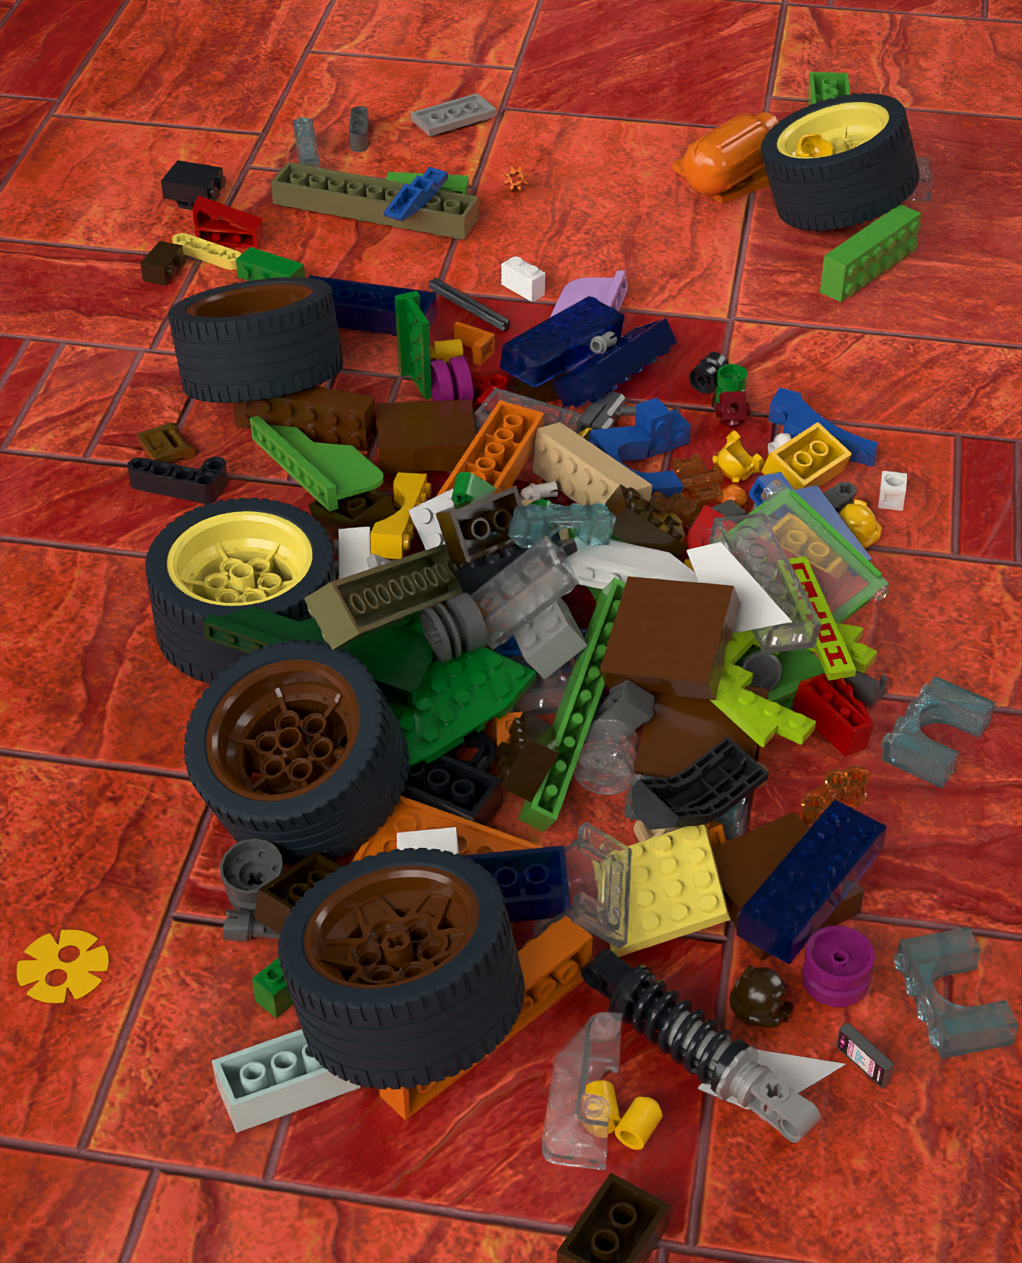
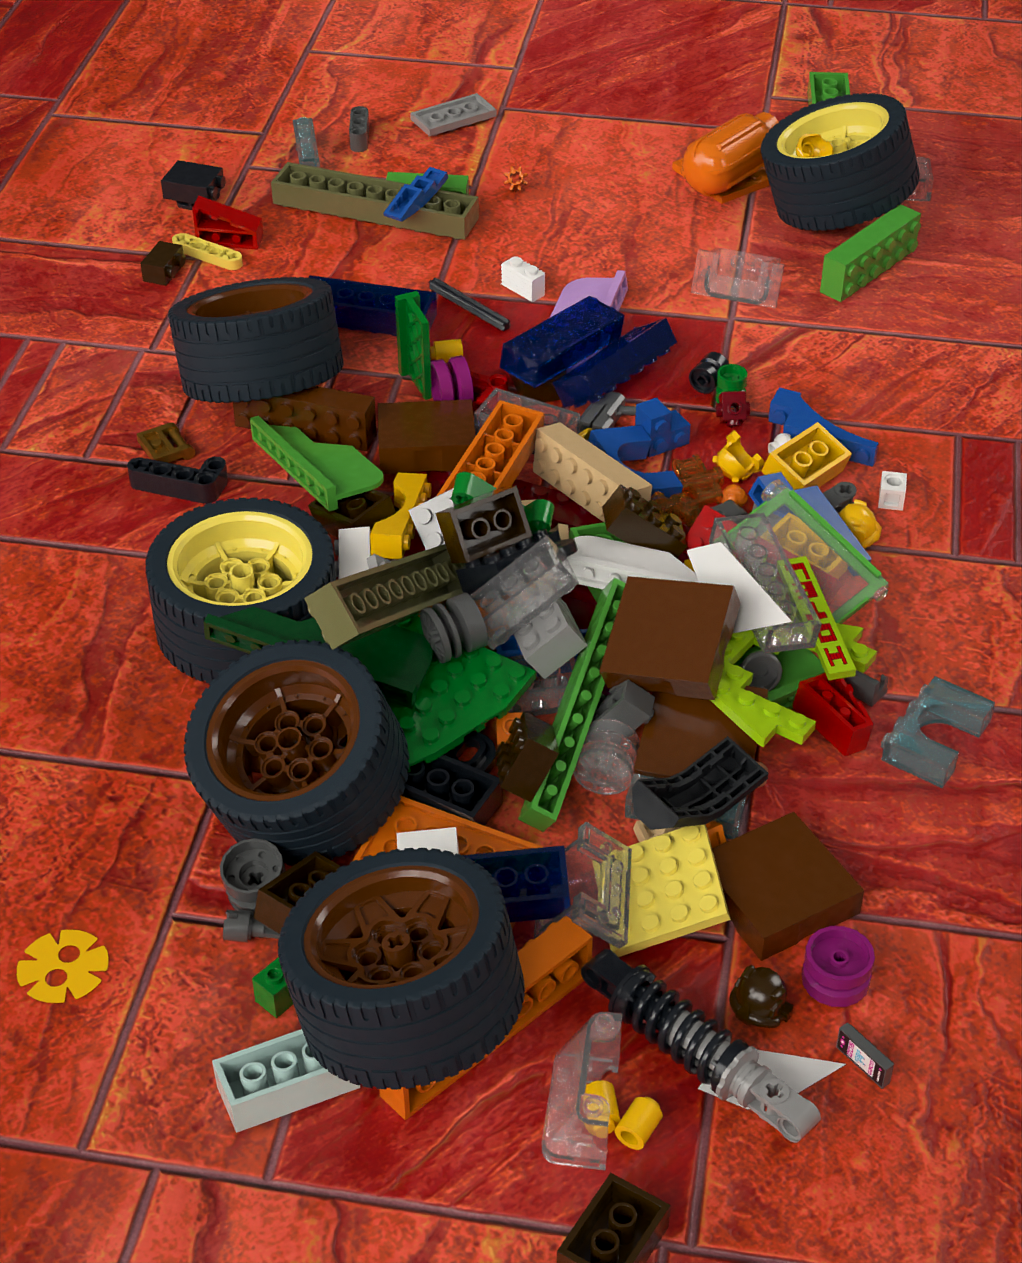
(259, 265): green brick -> none
(479, 340): orange bracket -> none
(539, 491): white piece -> none
(590, 523): clear light blue arch -> none
(600, 343): light grey pin -> none
(738, 276): none -> clear windscreen
(811, 881): clear blue brick -> none
(839, 785): clear orange axle -> none
(951, 1027): clear light blue arch -> none

